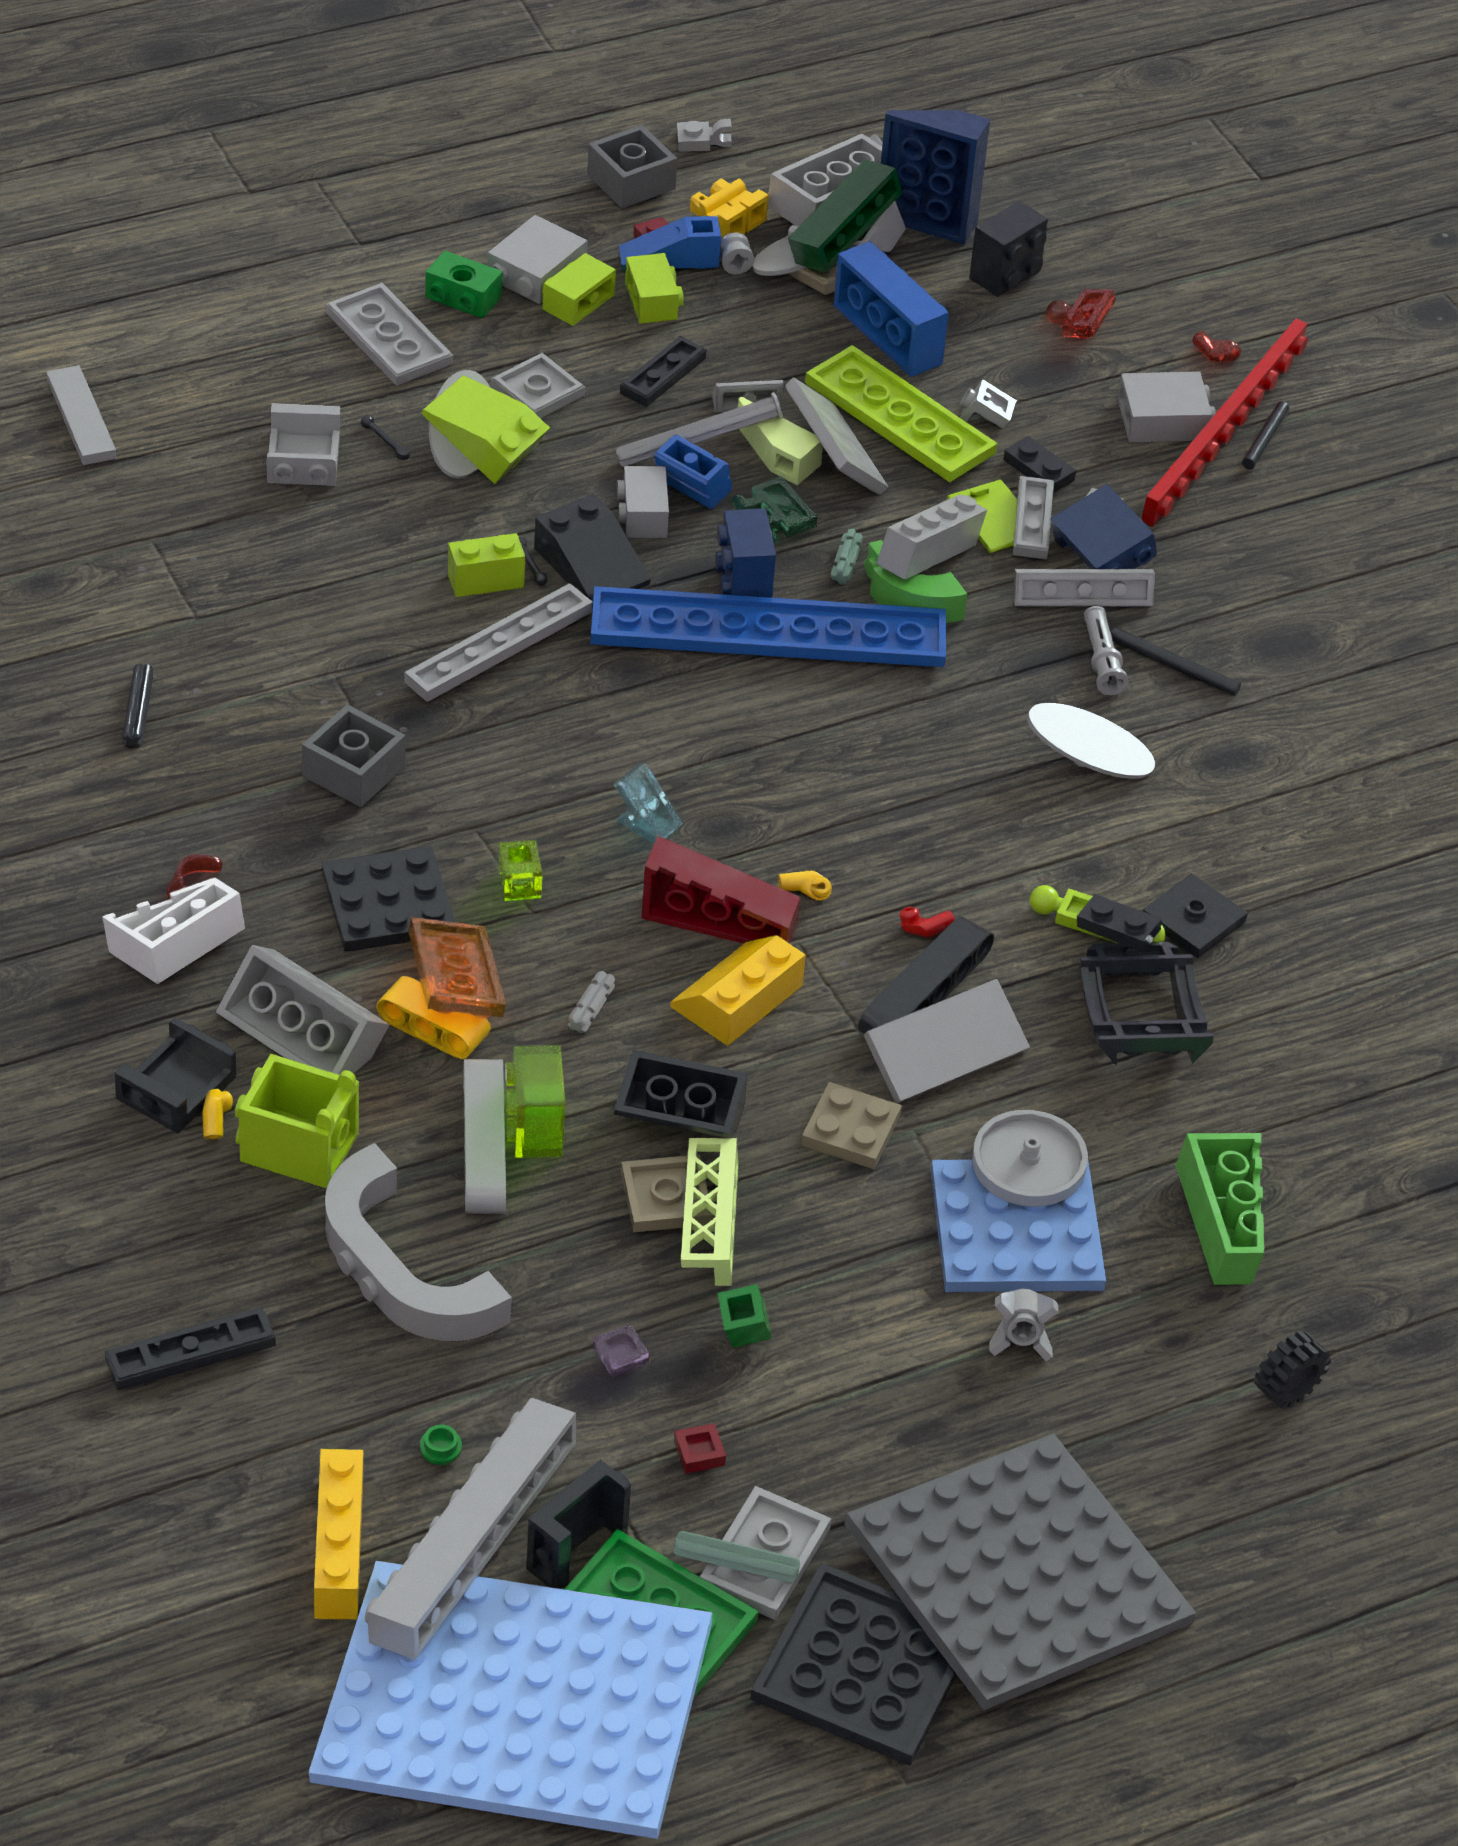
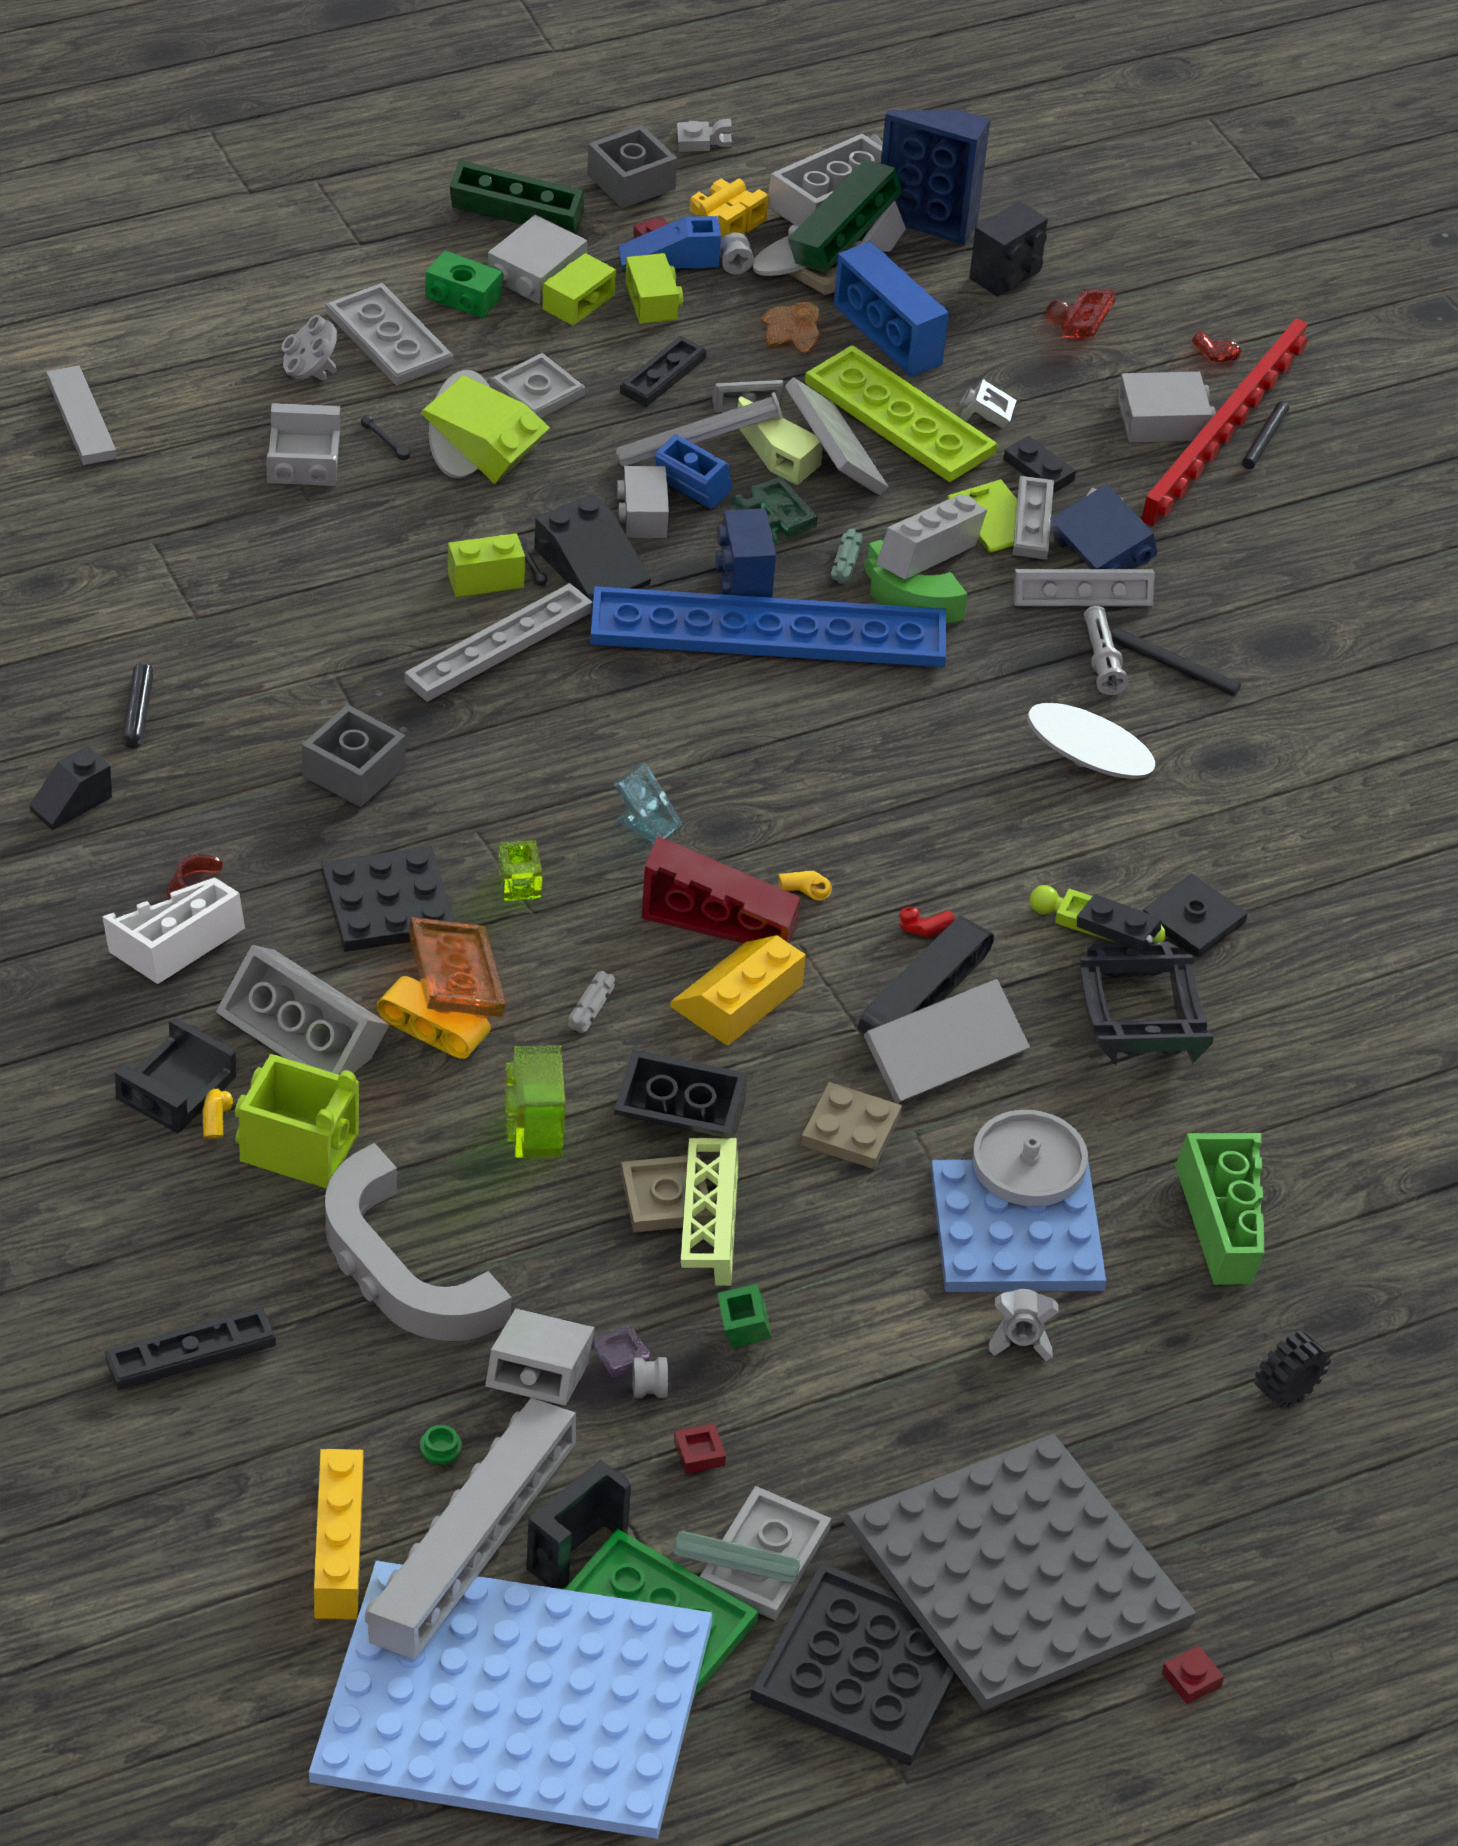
(73, 788): none -> black slope
(310, 349): none -> light grey plate
(484, 1136): light grey beam -> none
(515, 196): none -> dark green brick
(540, 1357): none -> light grey brick
(650, 1377): none -> light grey wheel
(788, 324): none -> clear orange plate
(1192, 1674): none -> dark red plate

